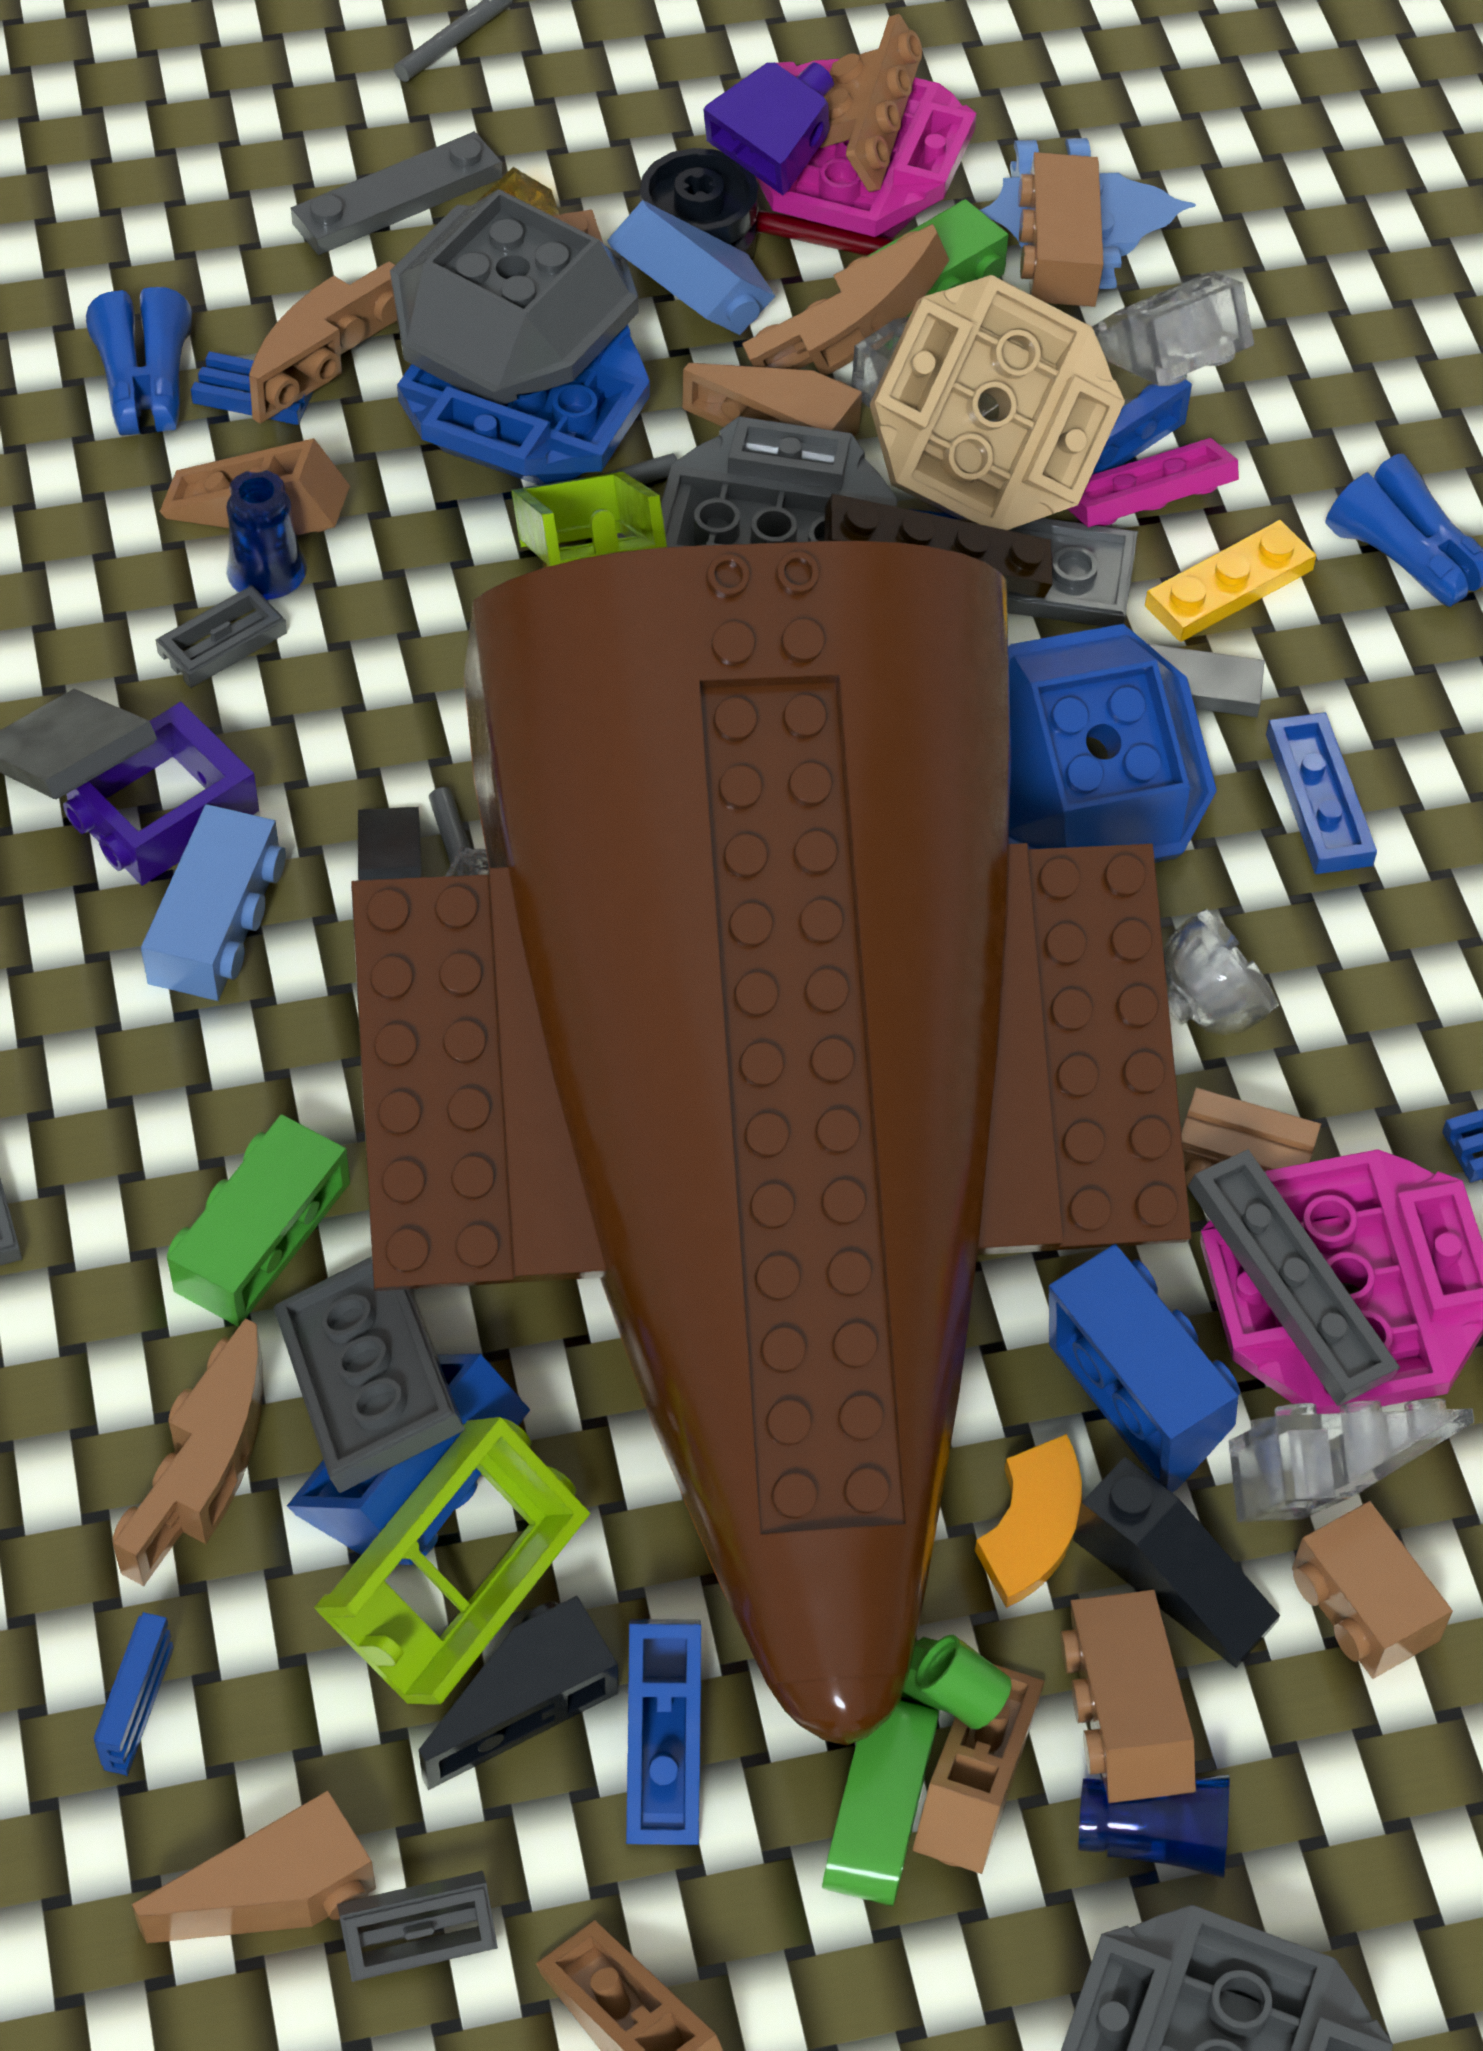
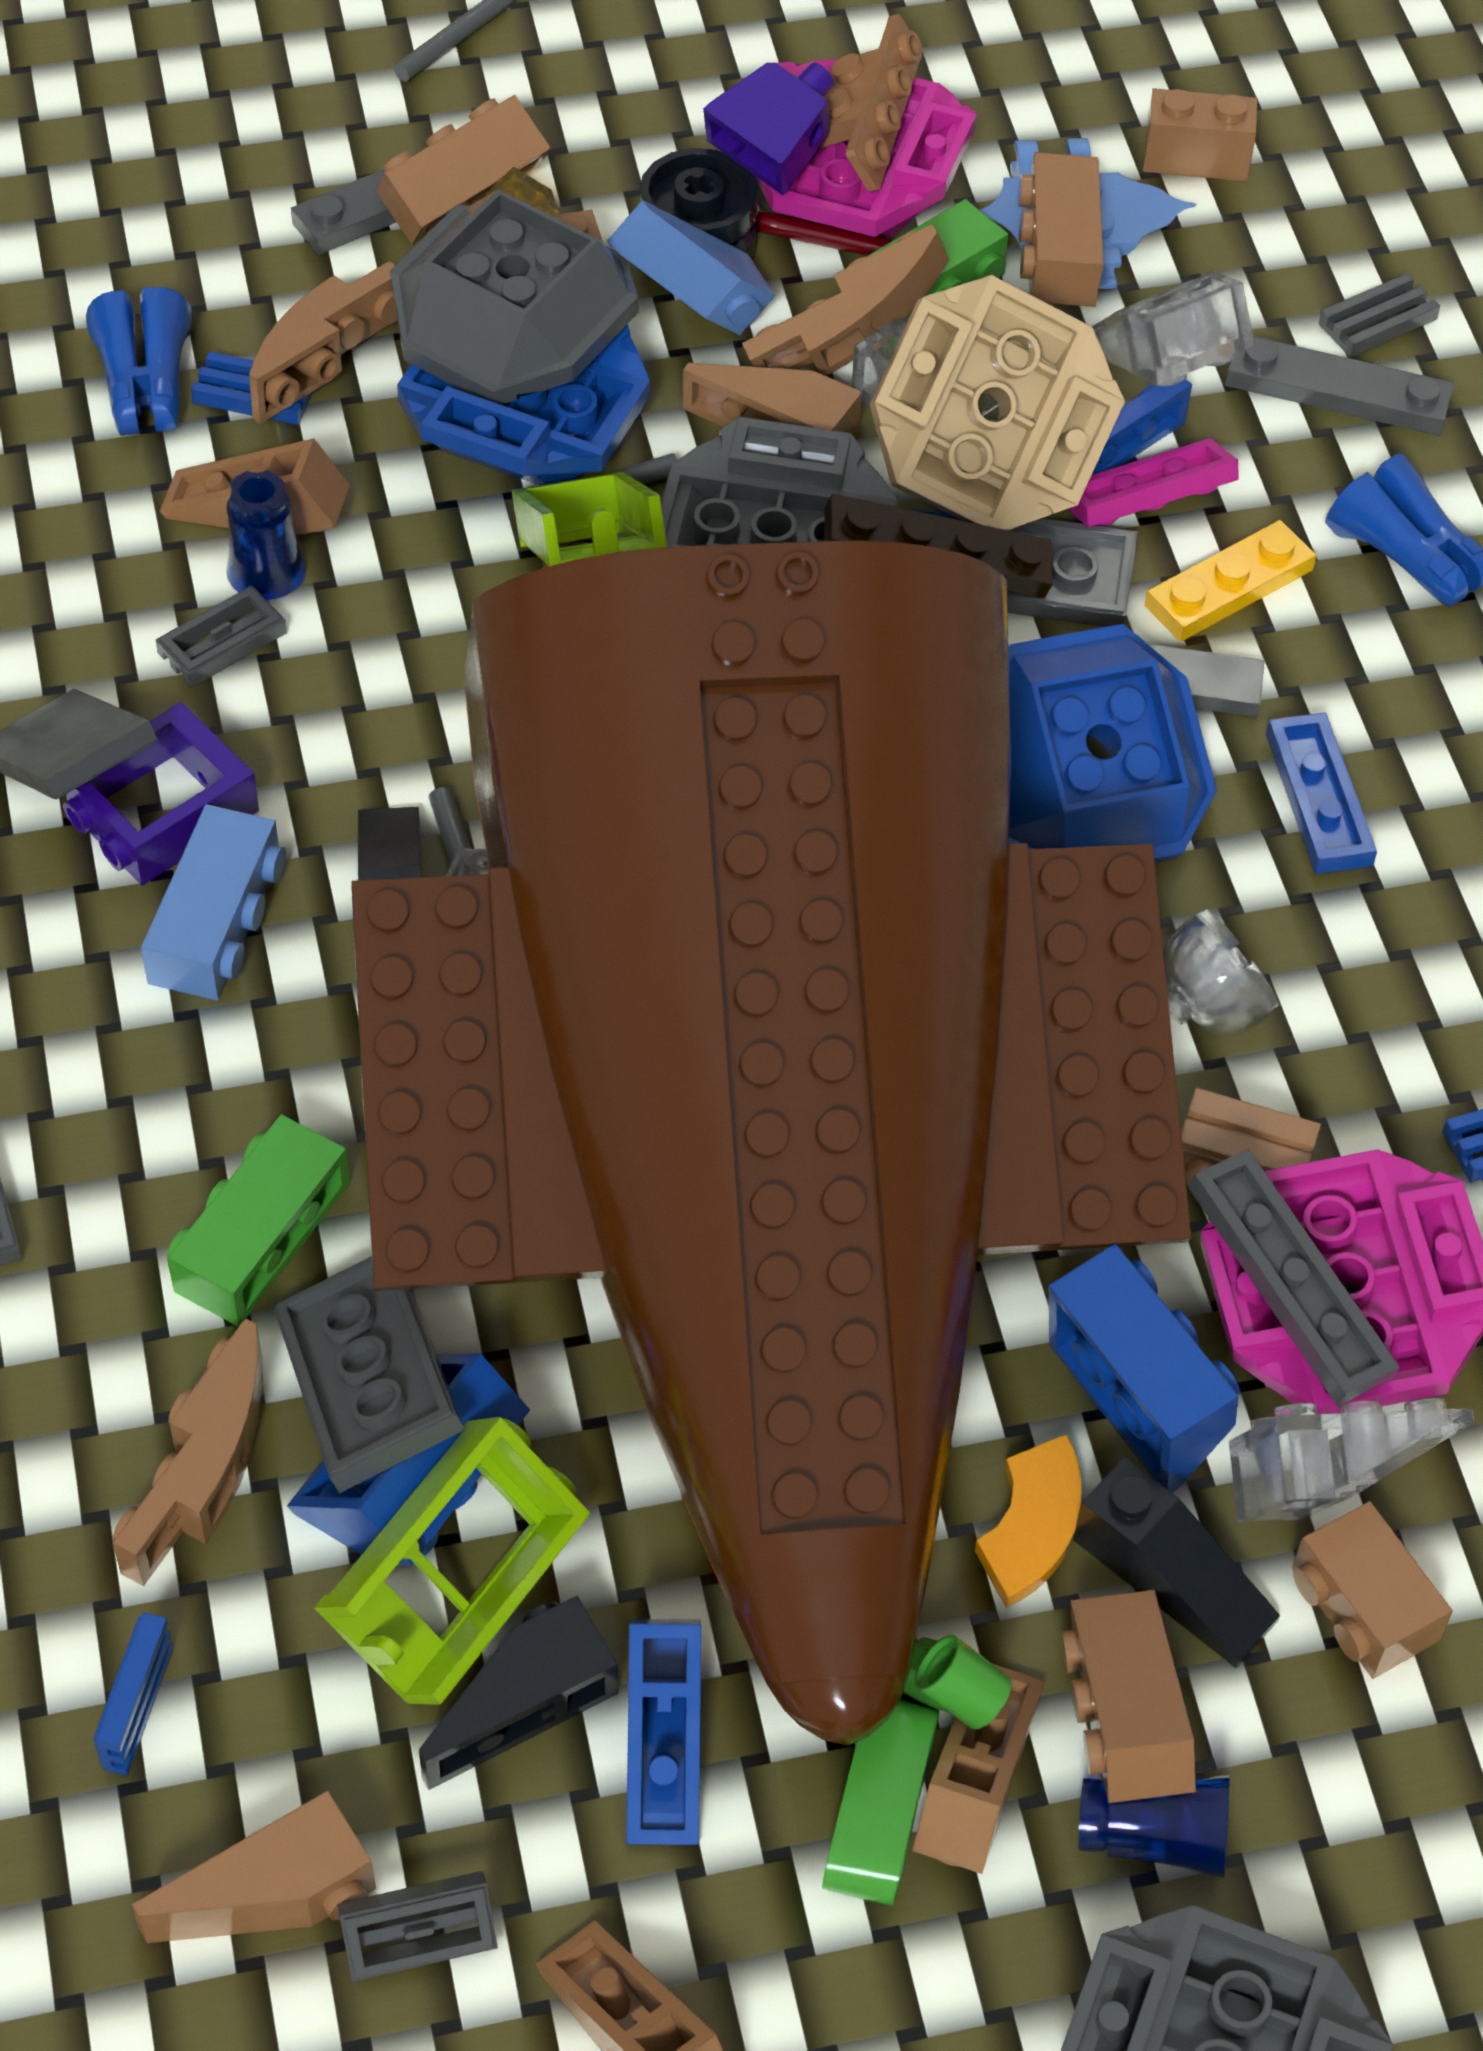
(460, 165): none -> medium nougat brick
(1200, 134): none -> medium nougat brick
(1342, 385): none -> dark grey plate
(1372, 310): none -> dark grey tile

